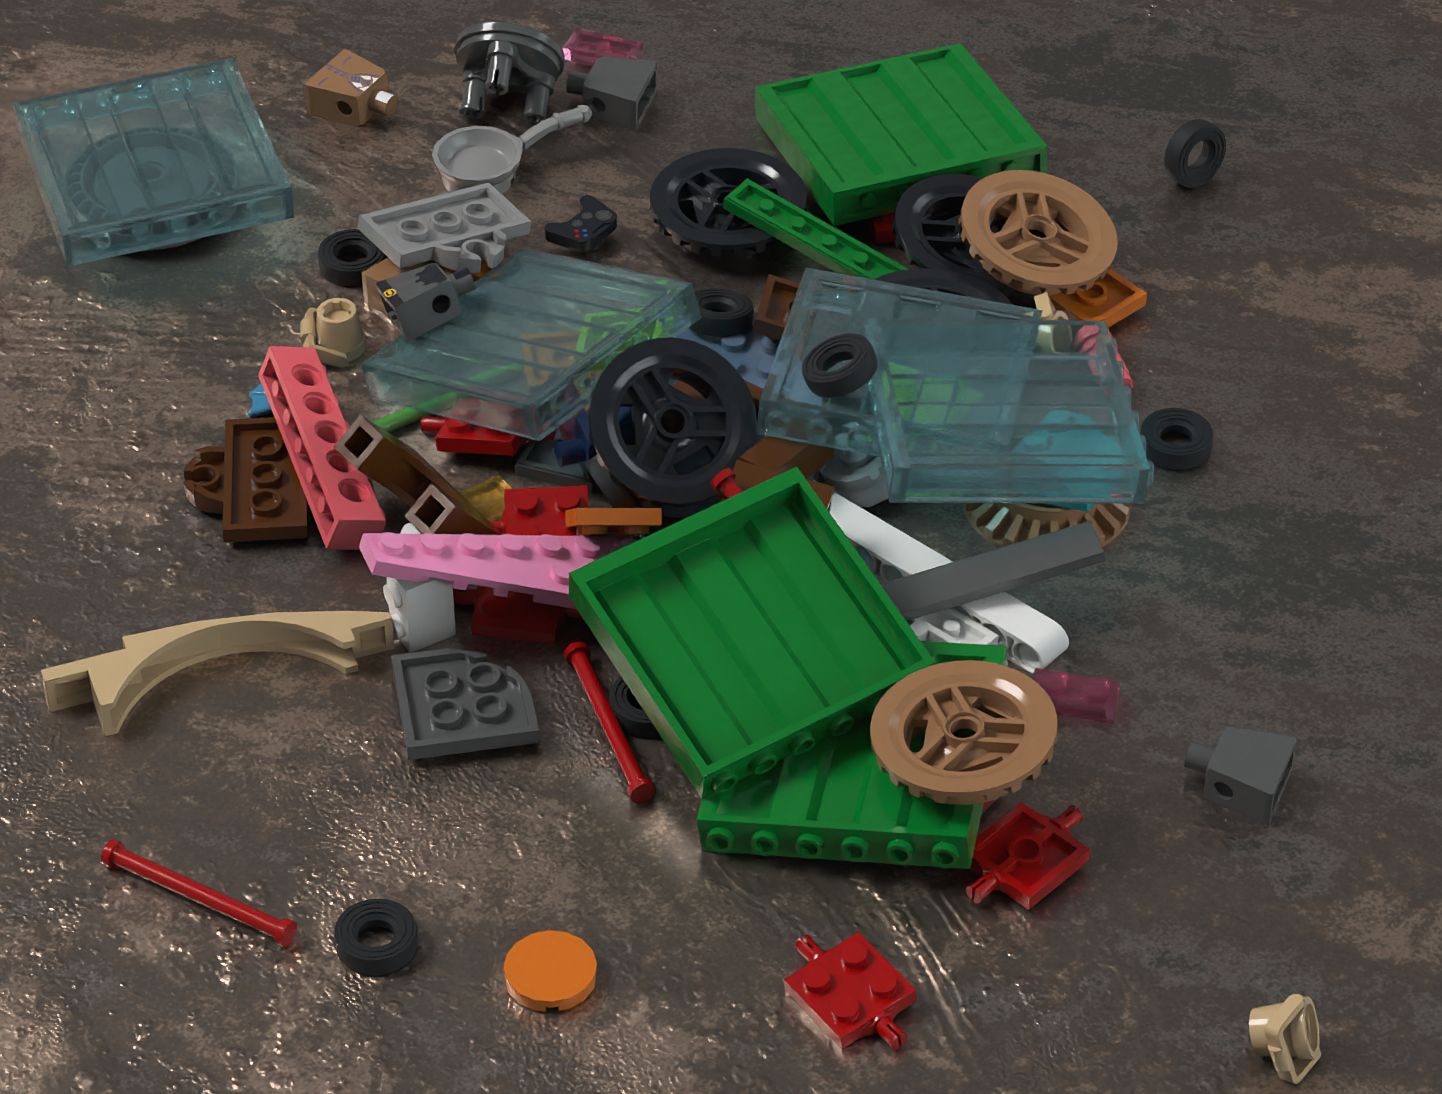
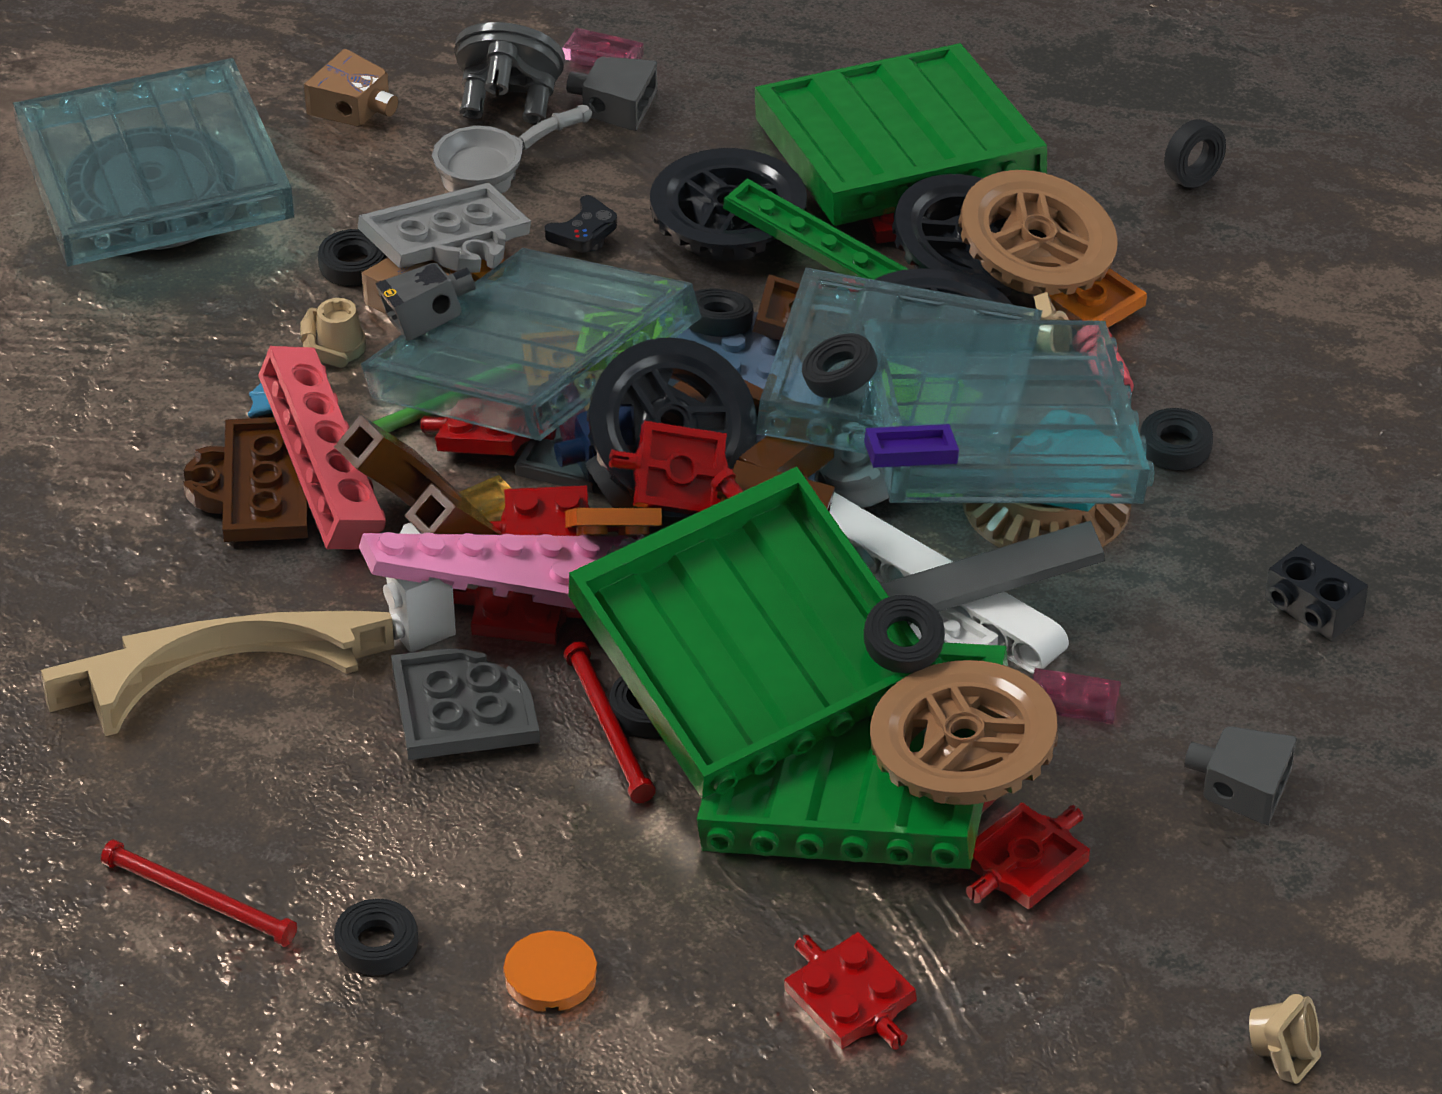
(674, 467): none -> red plate
(908, 609): none -> black tyre
(911, 445): none -> dark purple tile
(1316, 592): none -> black brick

